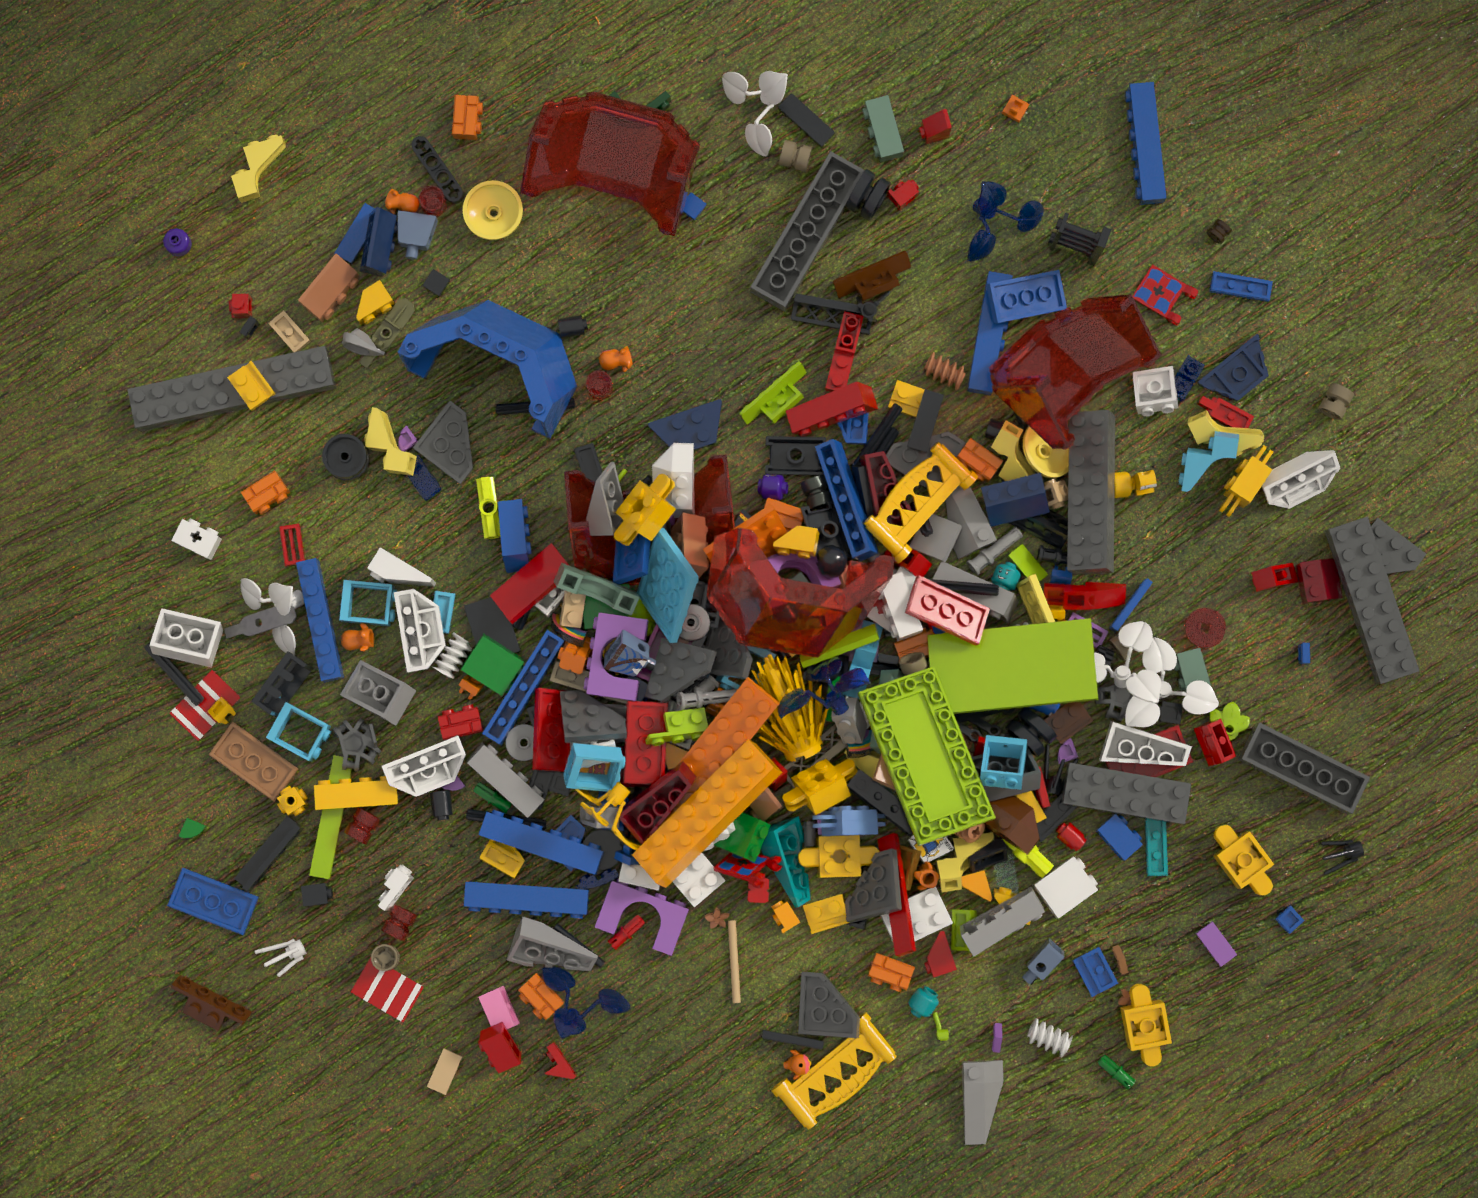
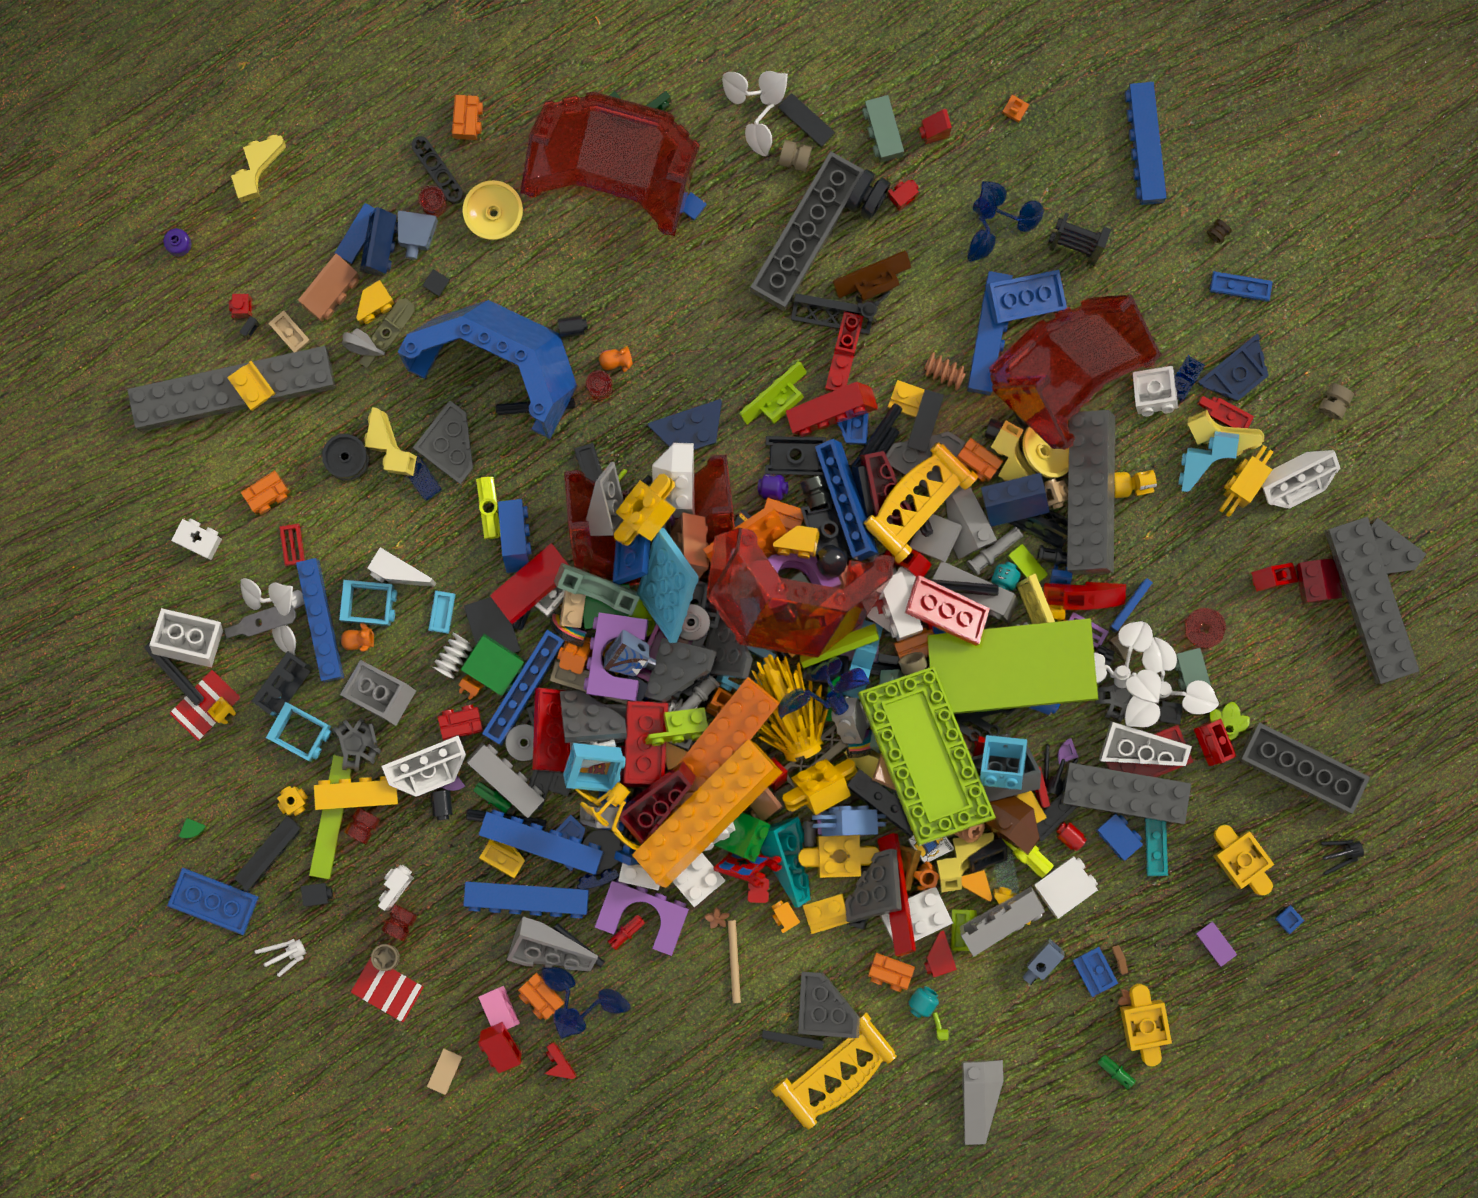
(207, 1005): reddish brown bracket -> none
(253, 761): medium nougat tile -> none
(402, 202): orange animal -> none
(406, 439): medium lavender tile -> none
(419, 629): white wedge -> none
(698, 699): light grey pin -> none
(793, 1064): orange animal -> none
(997, 1040): medium lavender tile -> none
(1031, 729): black wheel -> none
(1049, 1038): white piece -> none
(1068, 720): reddish brown plate -> none
(1161, 291): red flag -> none
(1304, 653): blue tile -> none

